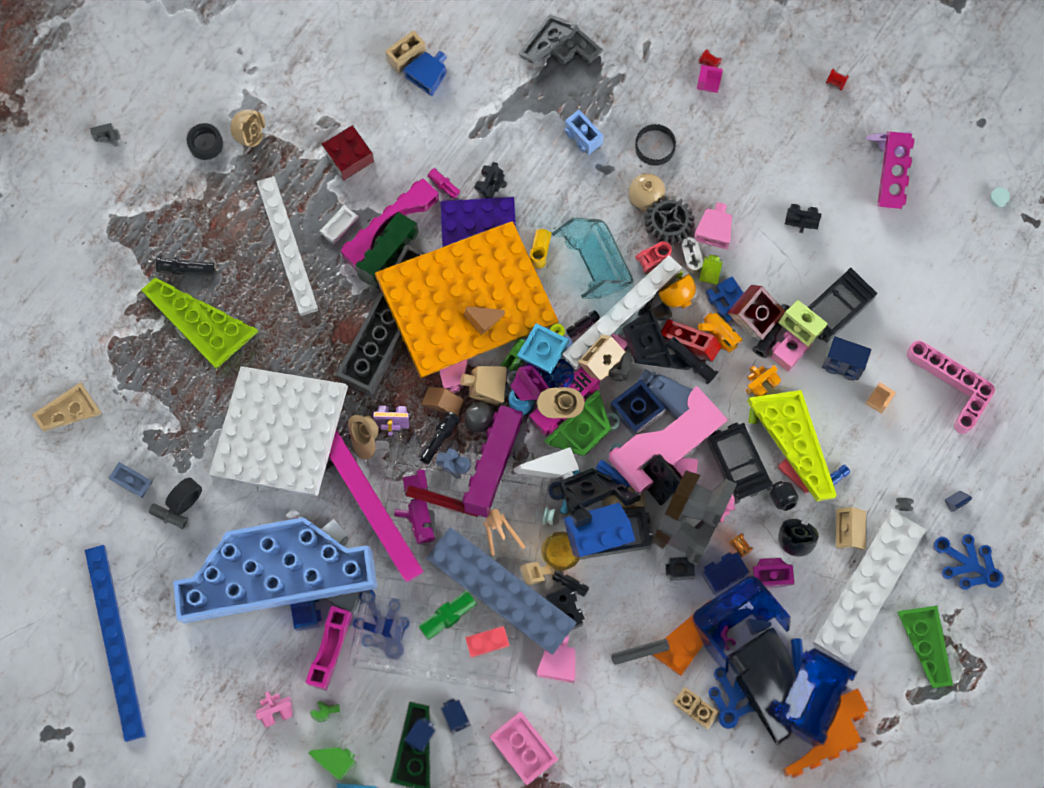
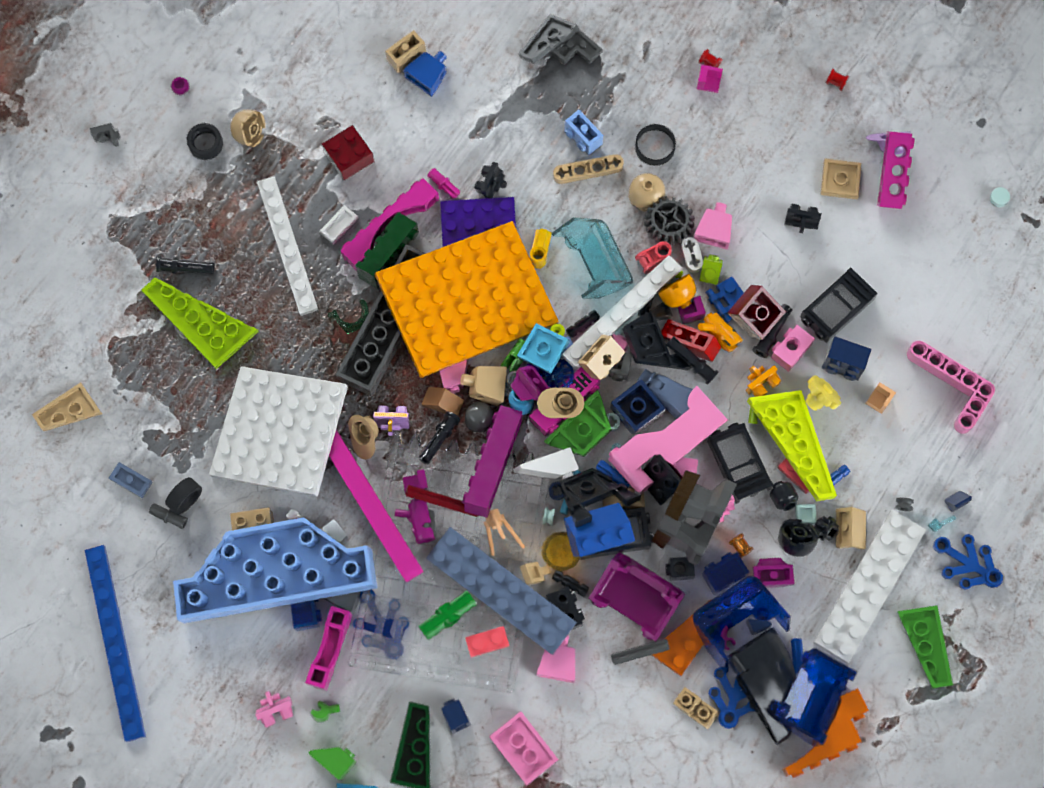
(180, 86): none -> magenta plate
(251, 518): none -> tan brick
(351, 327): none -> clear green helmet
(420, 735): dark blue brick -> none
(453, 463): sand blue hips -> none
(483, 318): medium nougat slope -> none
(587, 166): none -> tan beam
(637, 594): none -> magenta windscreen
(692, 312): none -> magenta panel
(803, 323): yellowish green brick -> none
(806, 513): none -> light aqua tile
(821, 394): none -> light yellow plant
(826, 528): none -> black gear
(840, 179): none -> tan tile
(935, 525): none -> clear light blue hand

